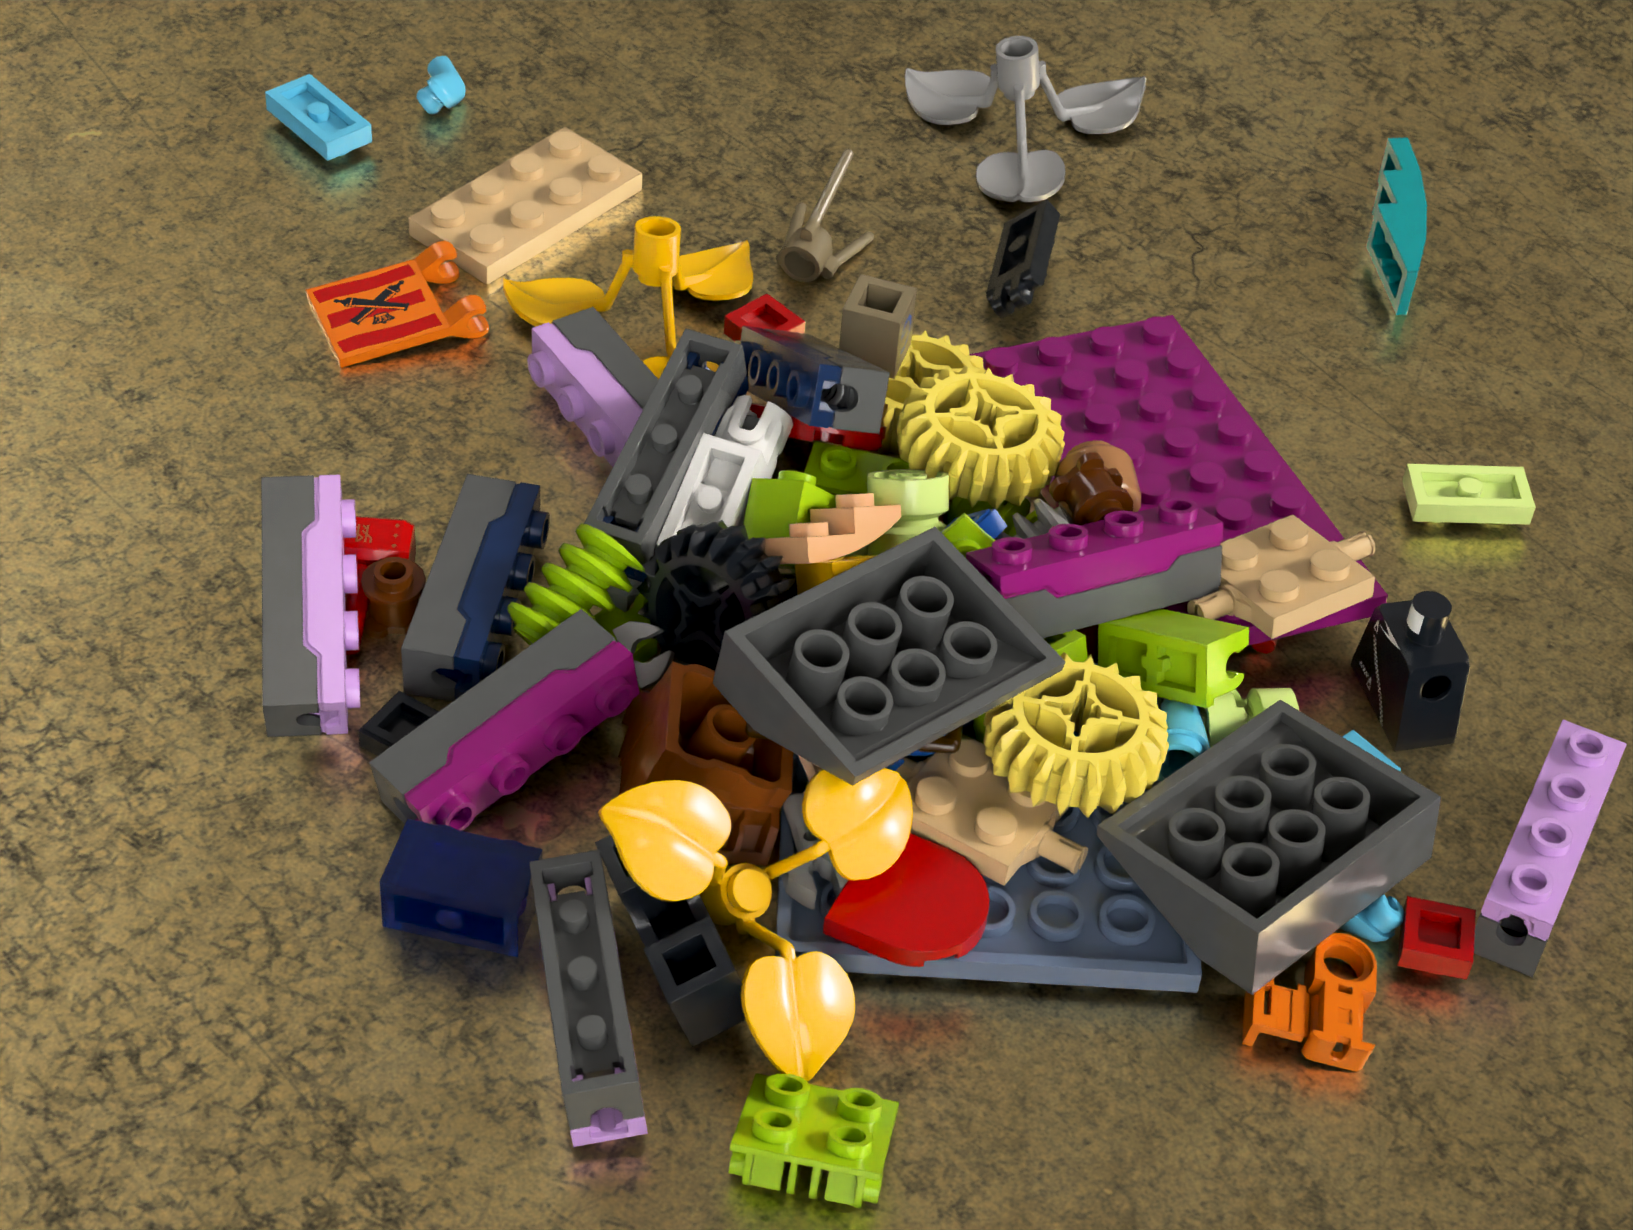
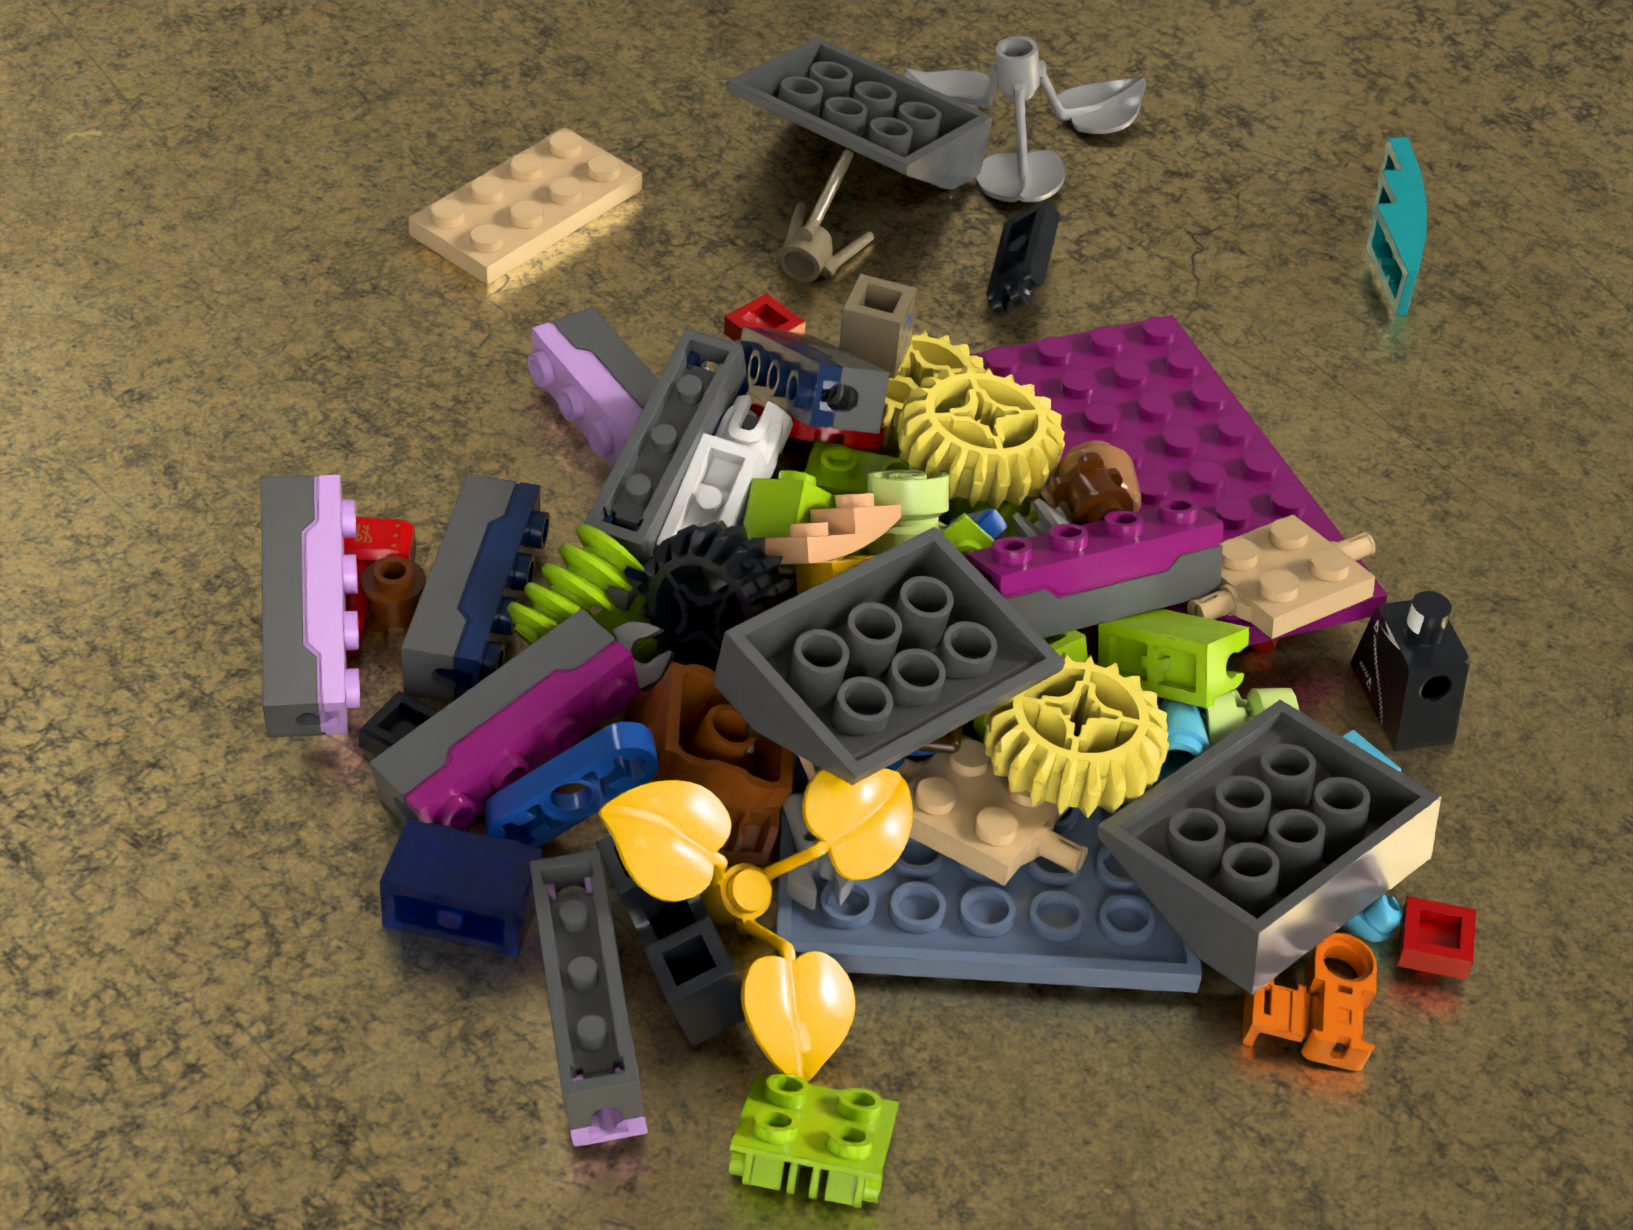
(318, 117): medium azure plate -> none
(395, 308): orange flag -> none
(443, 87): medium azure arm -> none
(605, 762): none -> blue beam
(706, 274): yellow plant -> none
(871, 112): none -> dark grey slope
(916, 910): red tile -> none
(1468, 494): yellowish green plate -> none
(1547, 847): lavender piece -> none

